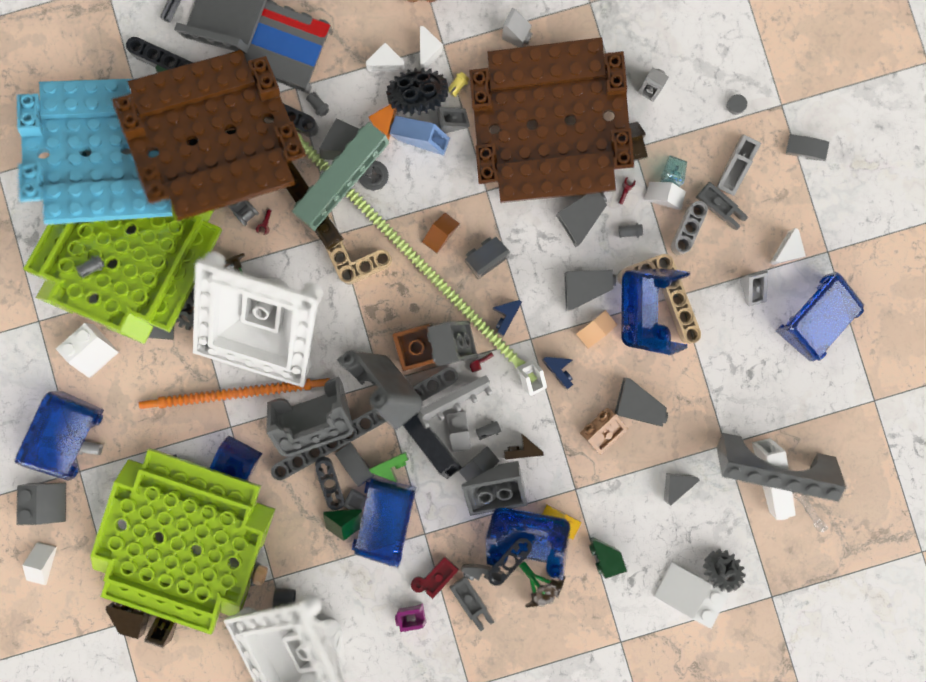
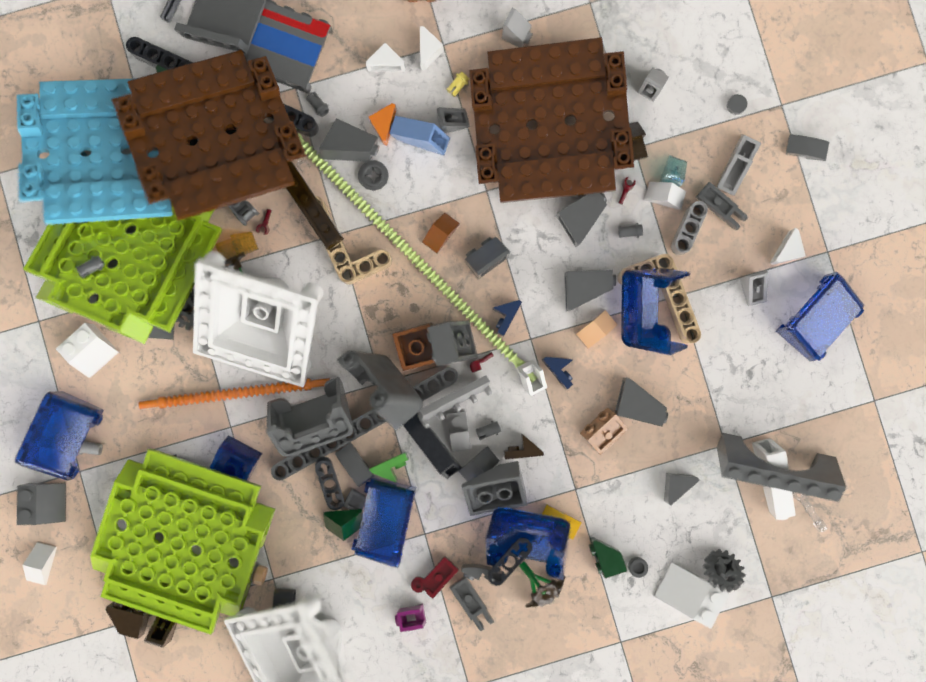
(237, 244): none -> clear yellow slope
(340, 176): sand green brick -> none
(417, 91): black gear -> none
(638, 567): none -> dark grey tile

